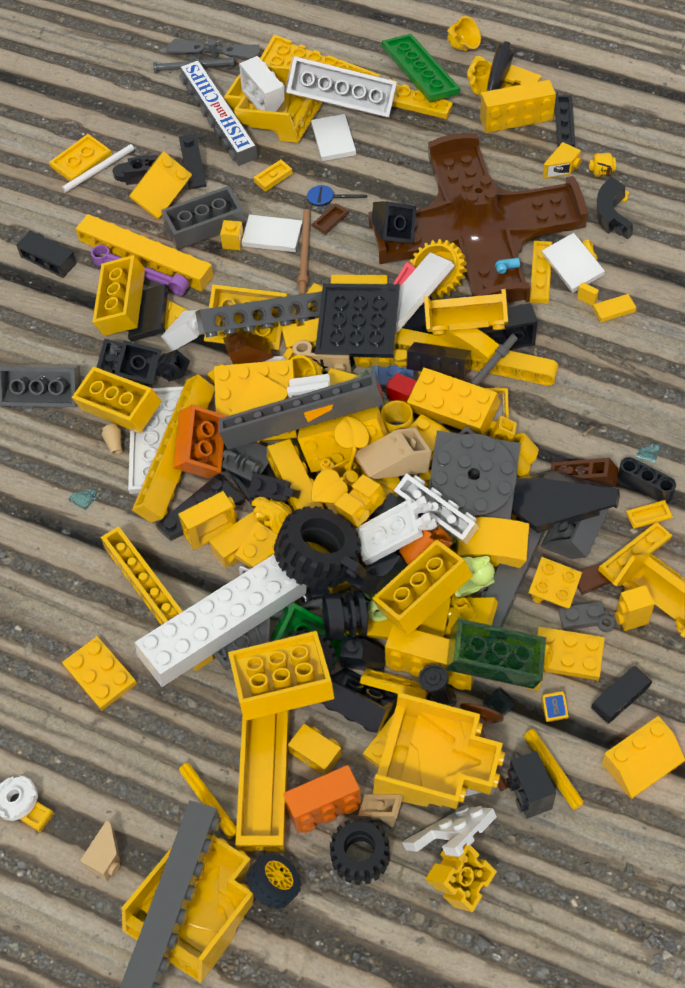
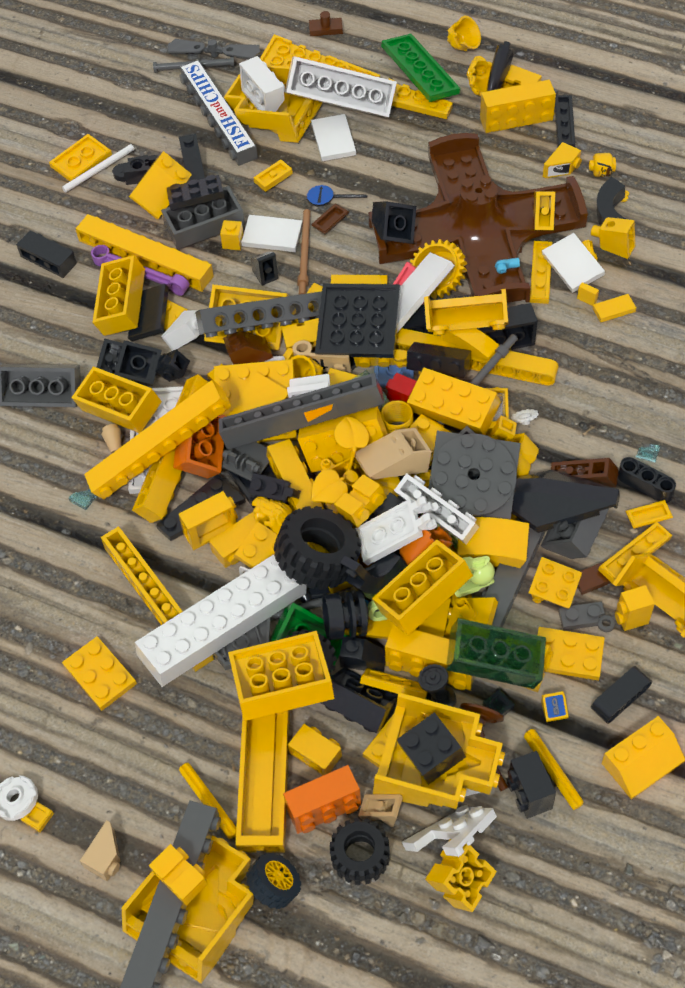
(157, 440): none -> yellow brick
(178, 874): none -> yellow brick
(195, 192): none -> black plate
(265, 267): none -> black slope
(325, 25): none -> reddish brown tile
(431, 748): none -> black brick
(524, 416): none -> white piece
(544, 210): none -> yellow slope
(616, 236): none -> yellow torso

